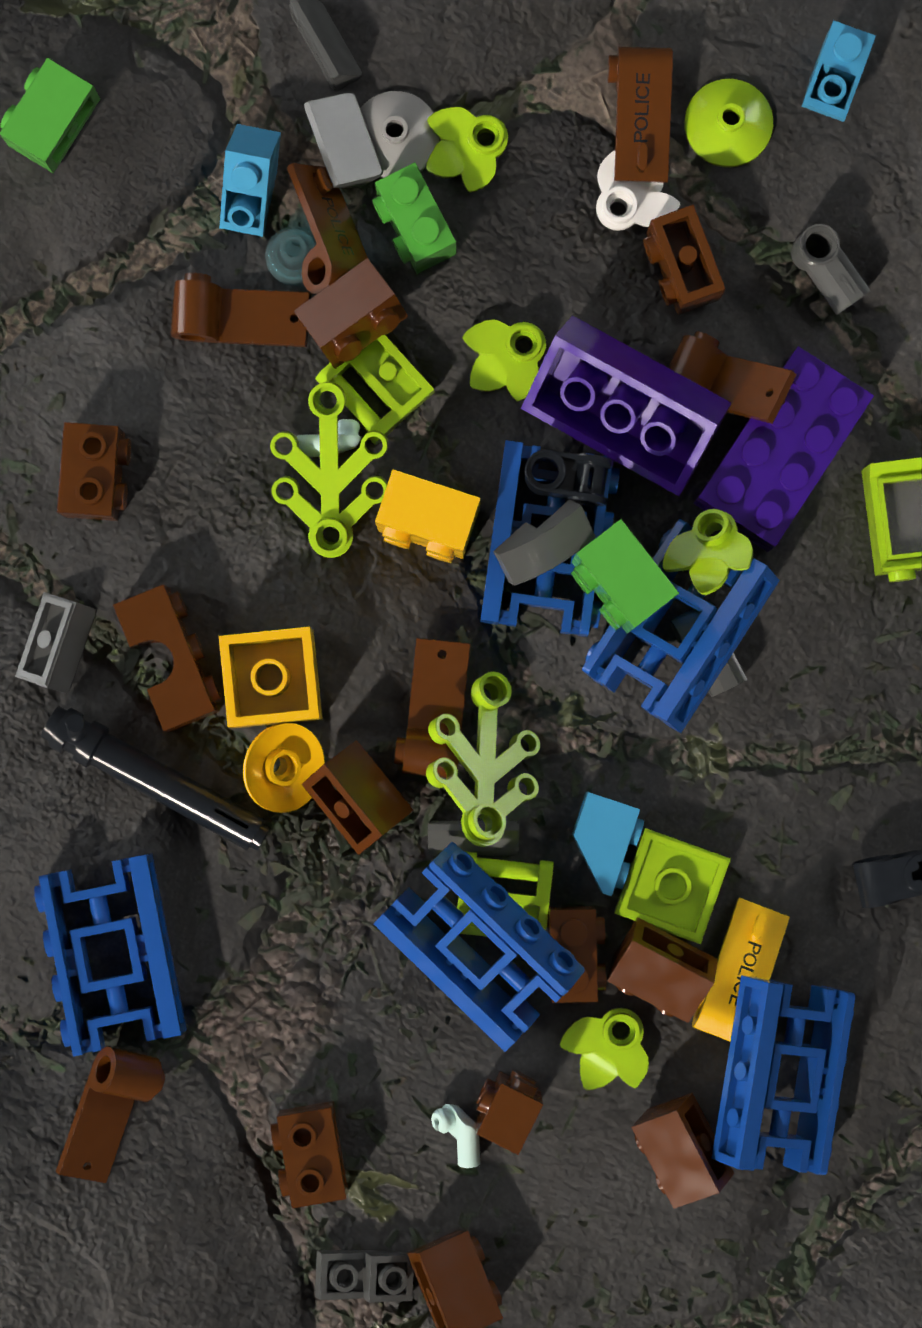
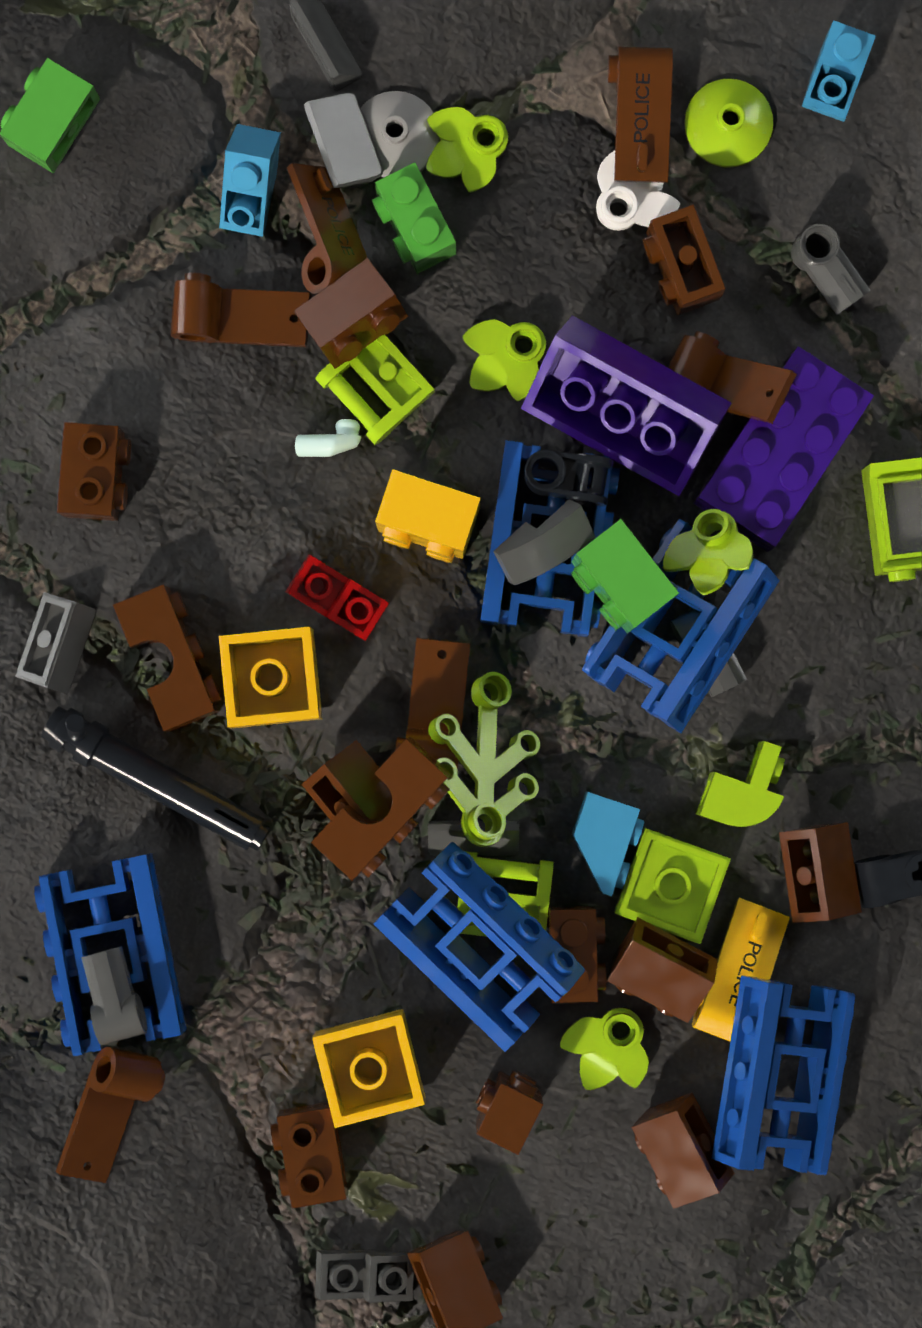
(116, 1009): none -> dark grey piece
(281, 245): clear light blue cone -> none
(299, 758): yellow dish -> none
(328, 478): lime plant -> none
(337, 597): none -> red slope
(357, 842): none -> reddish brown arch
(369, 1068): none -> yellow brick
(456, 1122): light aqua arm -> none
(745, 802): none -> lime brick
(820, 872): none -> reddish brown brick

